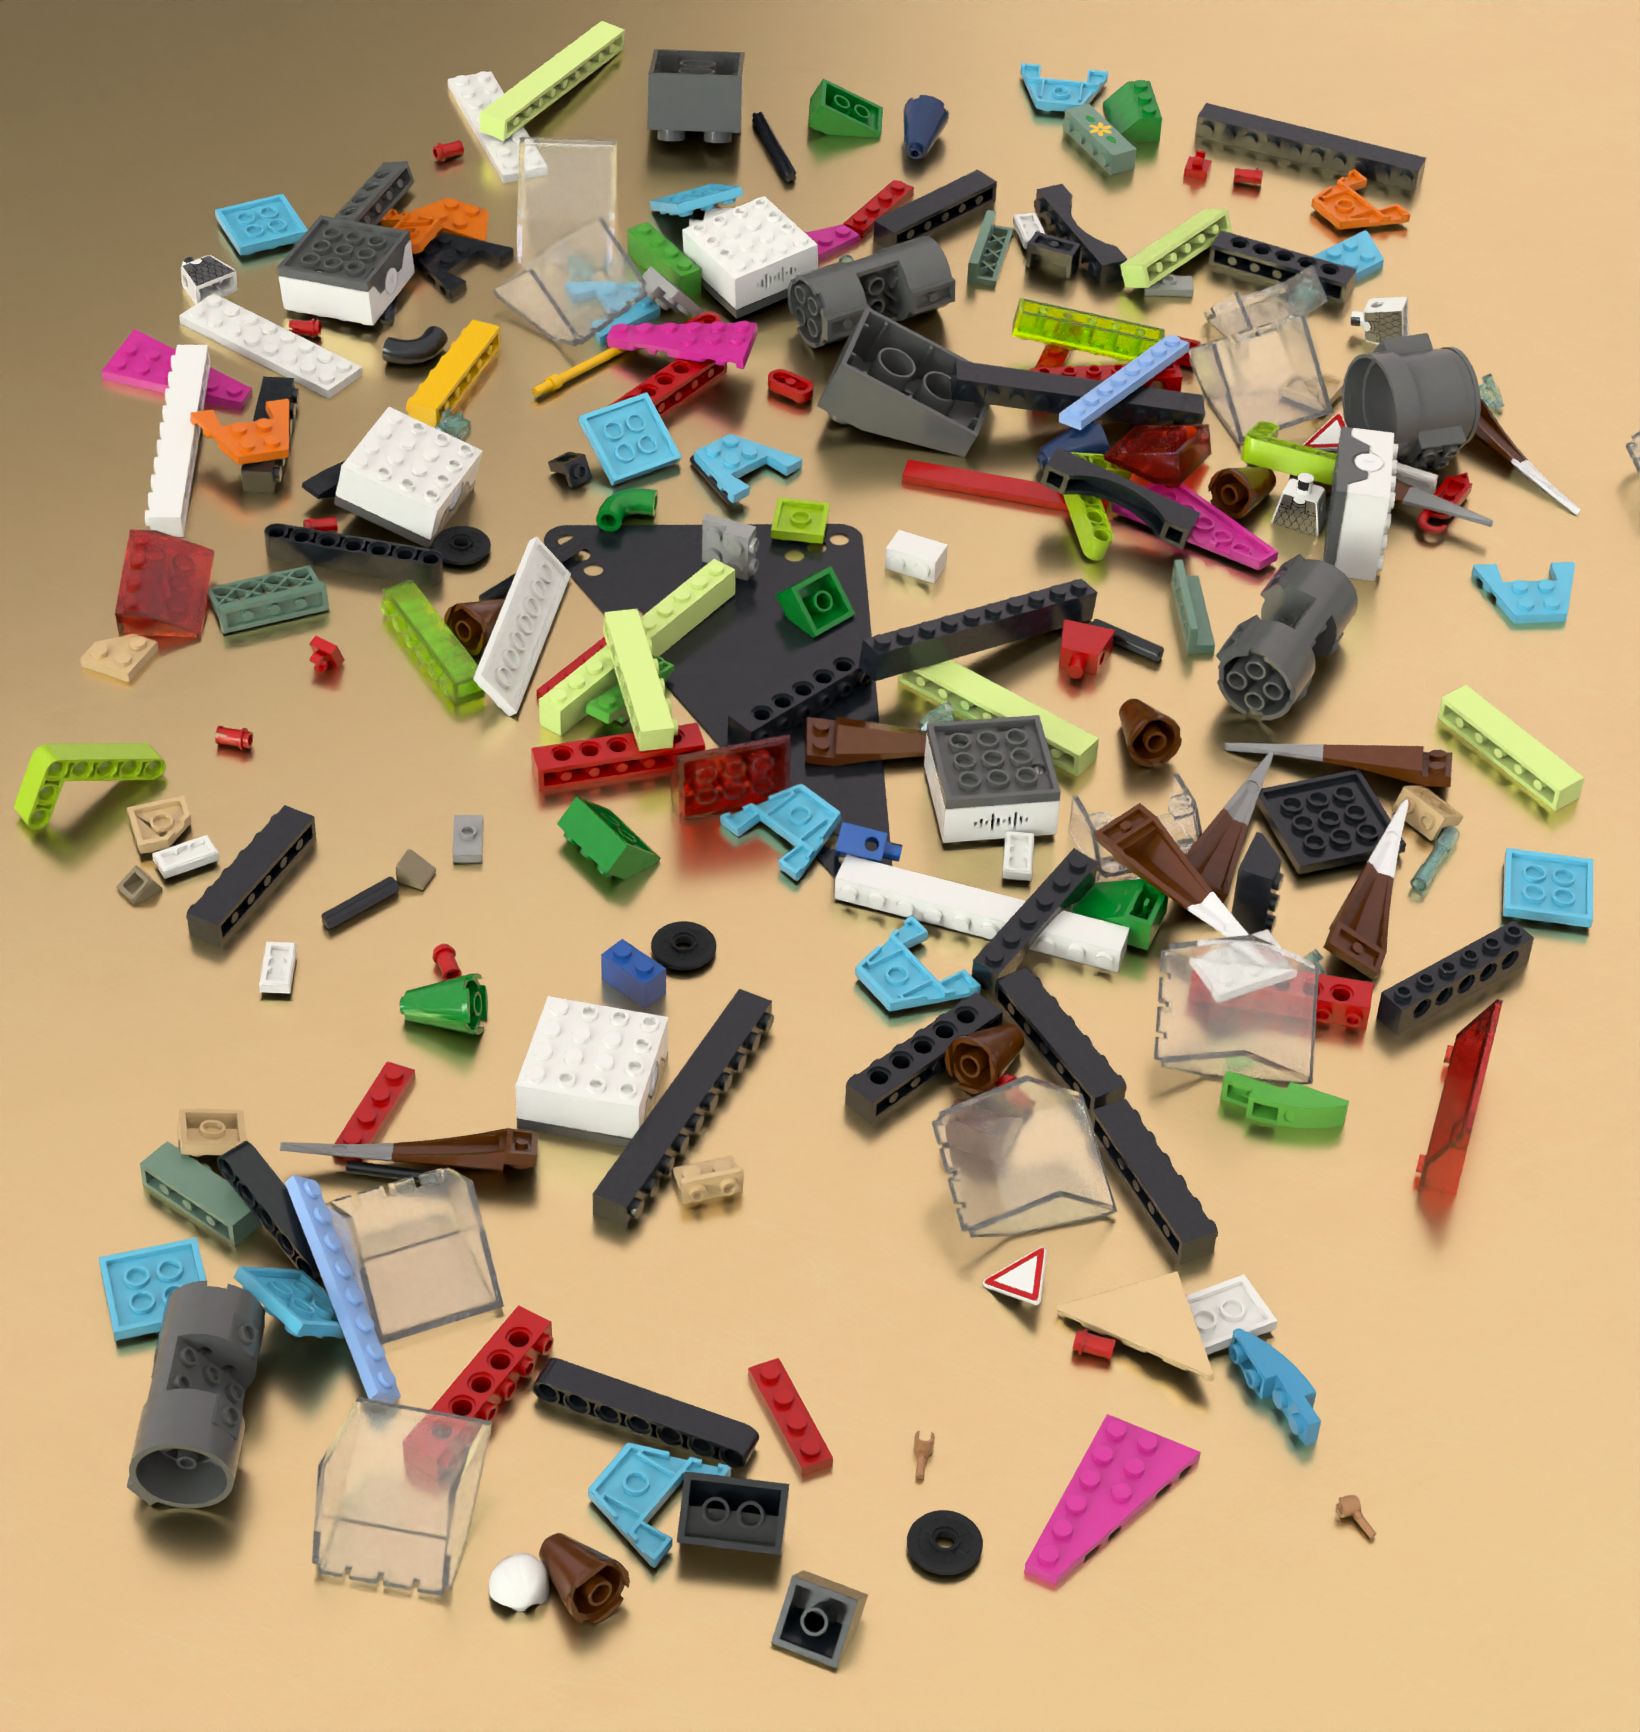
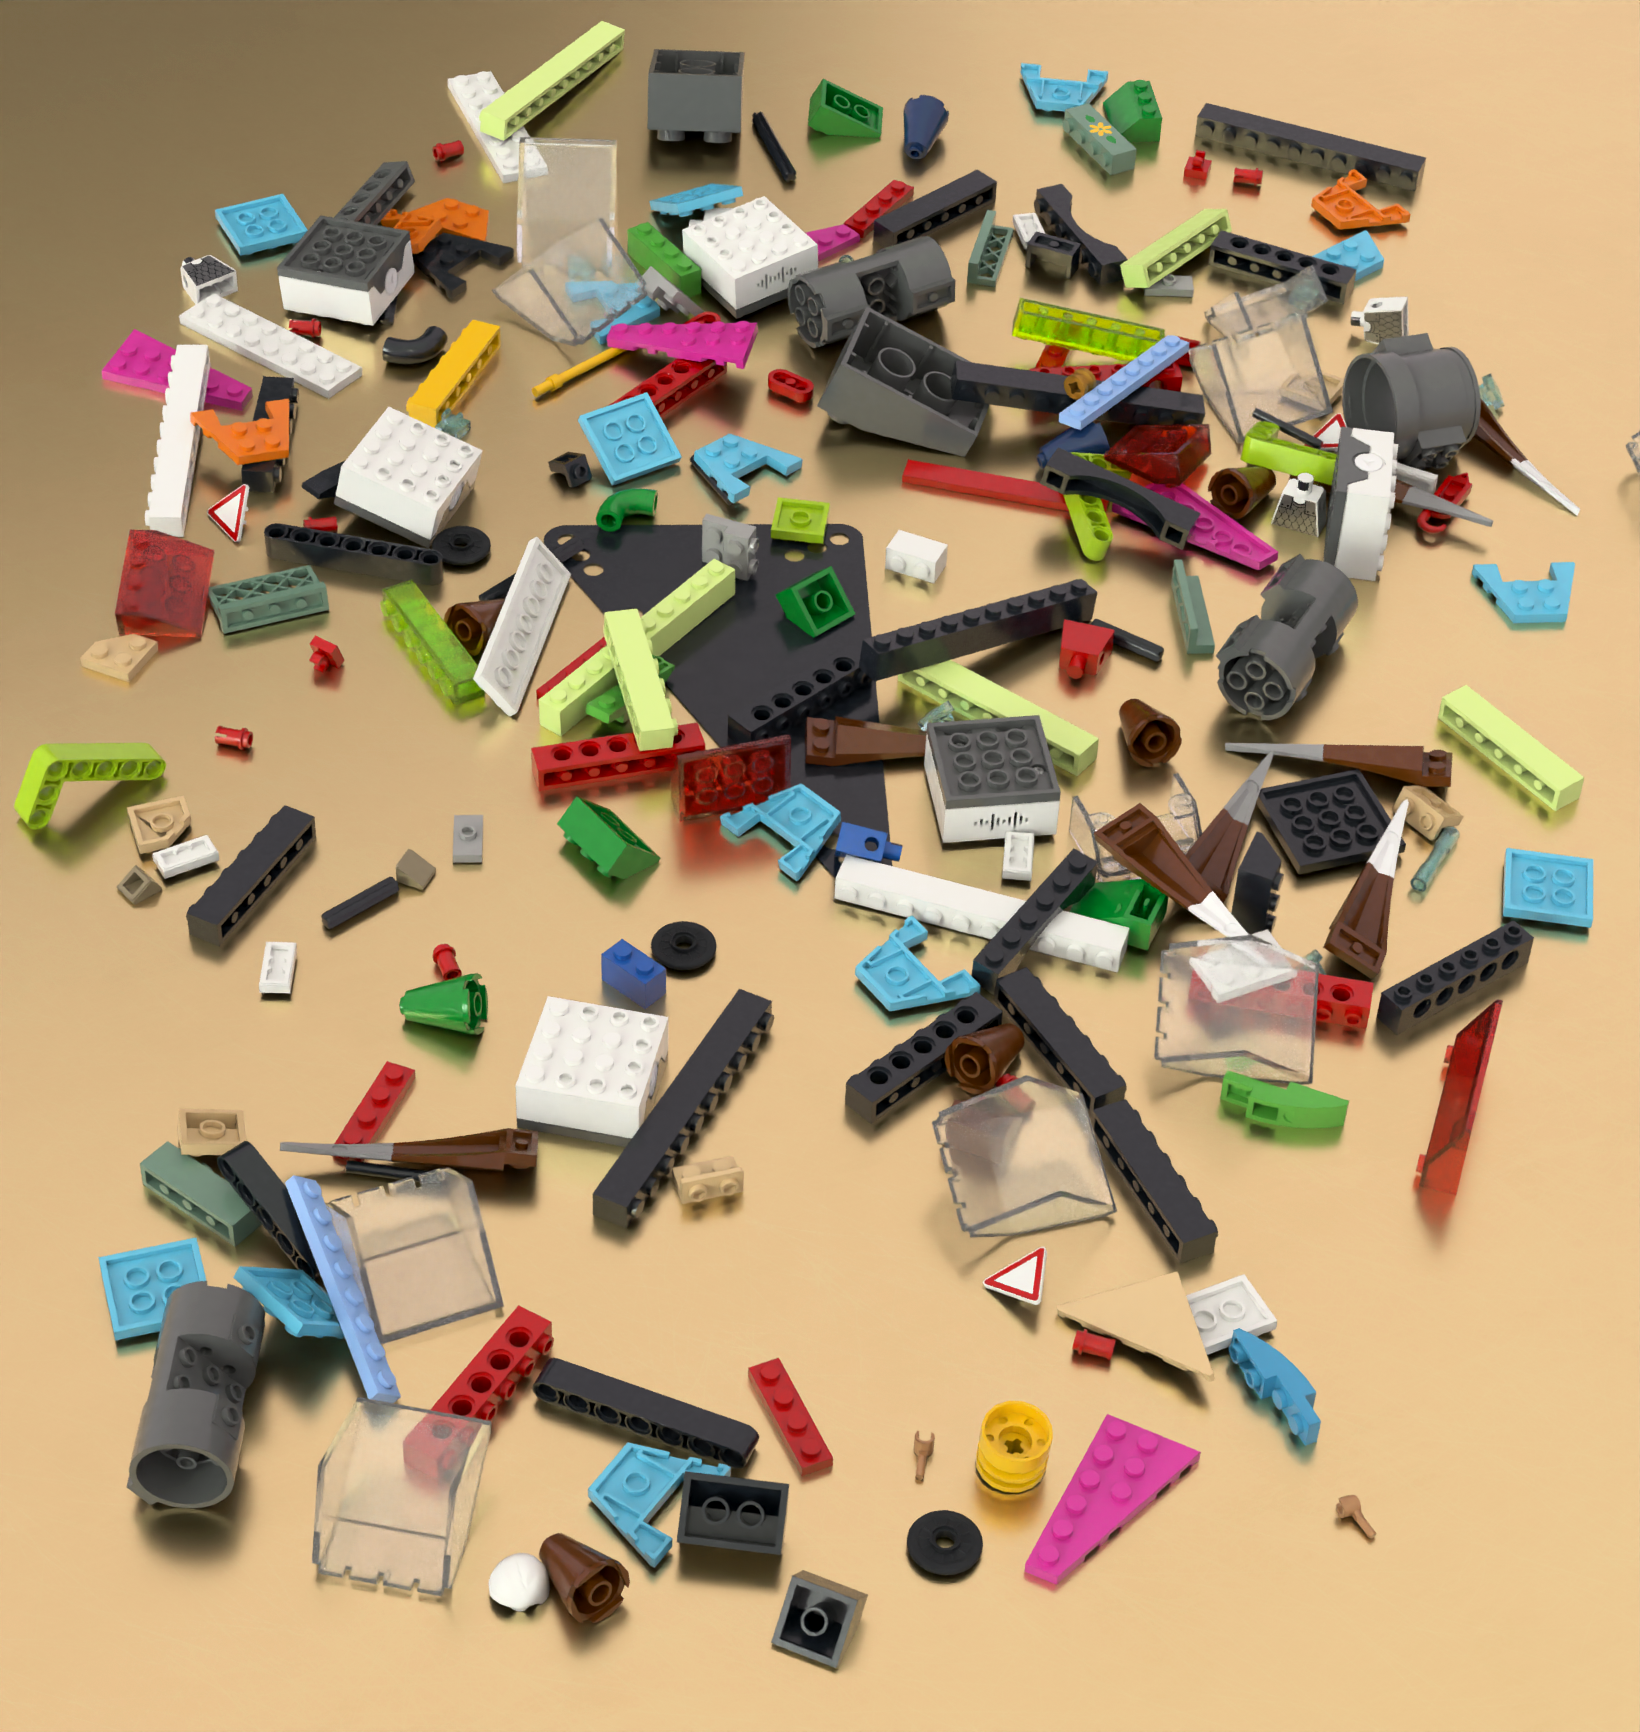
(230, 512): none -> piece
(1014, 1446): none -> yellow wheel
(1079, 383): none -> pearl gold wheel
(1288, 429): none -> black bar

